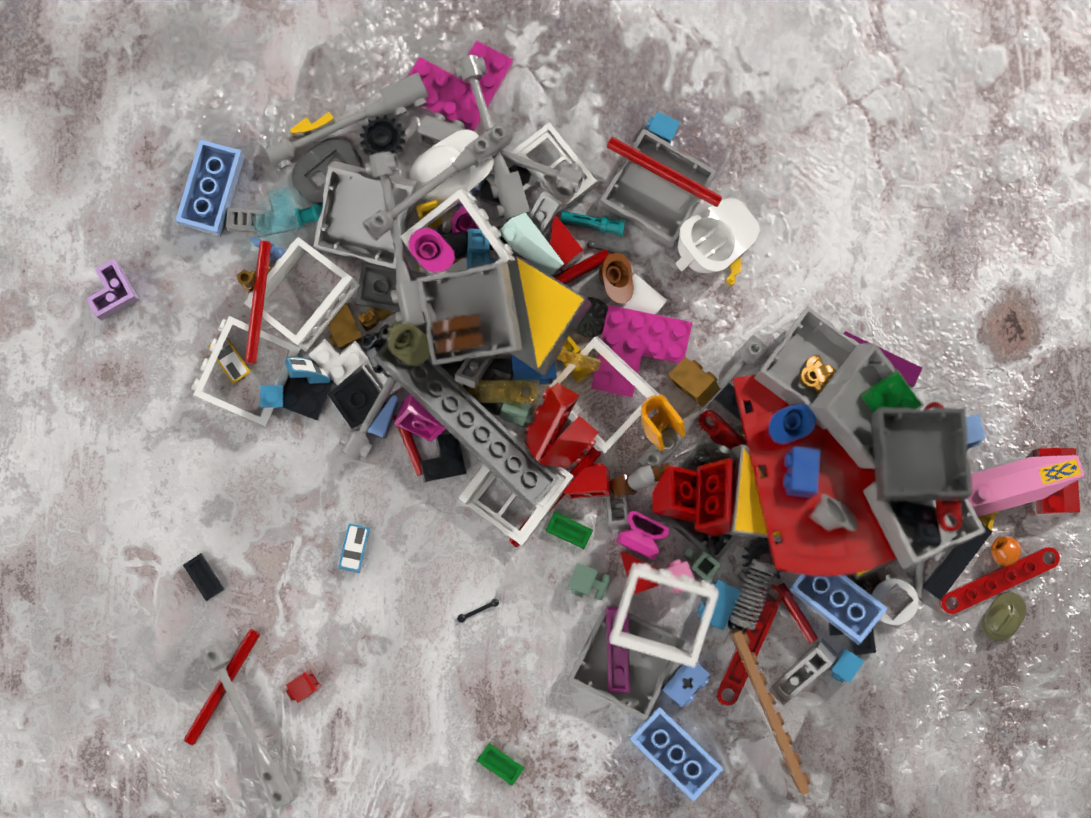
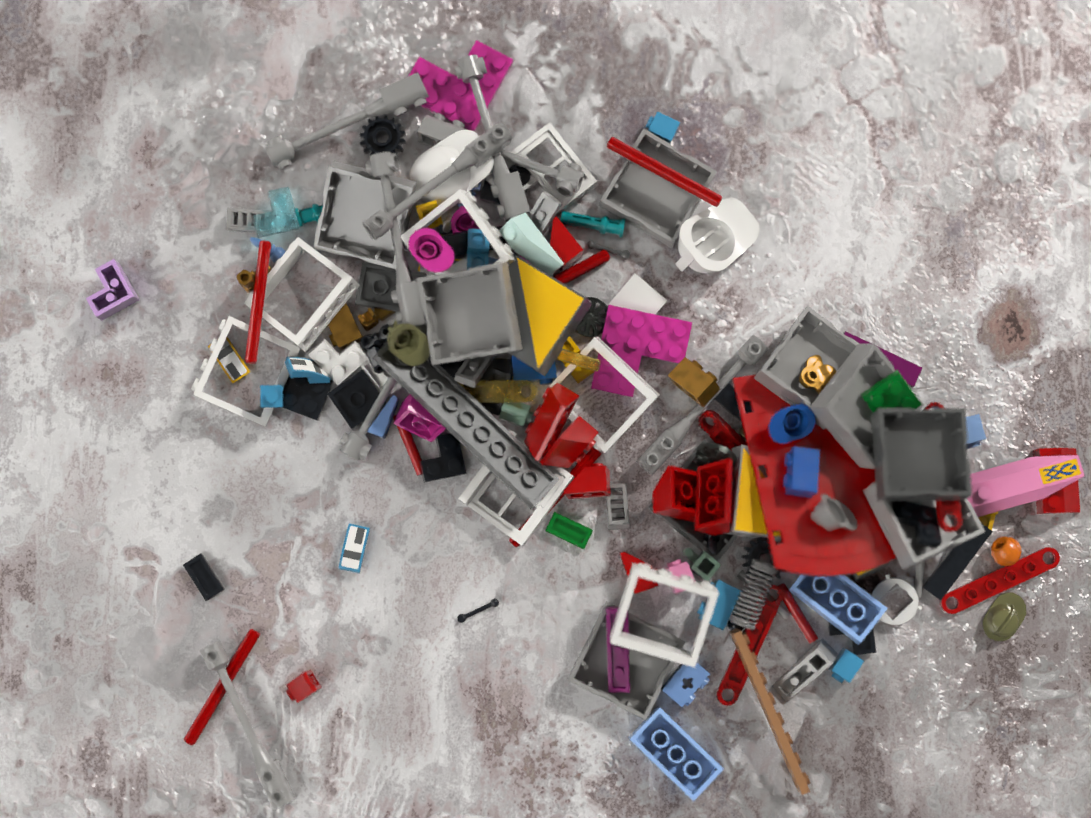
(210, 187): light blue brick -> none
(305, 127): yellow slope -> none
(317, 160): dark grey piece -> none
(458, 334): reddish brown wheel -> none
(500, 764): green tile -> none
(584, 579): sand green brick -> none
(617, 278): dark orange piece -> none
(640, 479): piece -> none
(642, 535): dark pink piece -> none
(664, 417): light orange piece -> none
(735, 268): yellow piece -> none

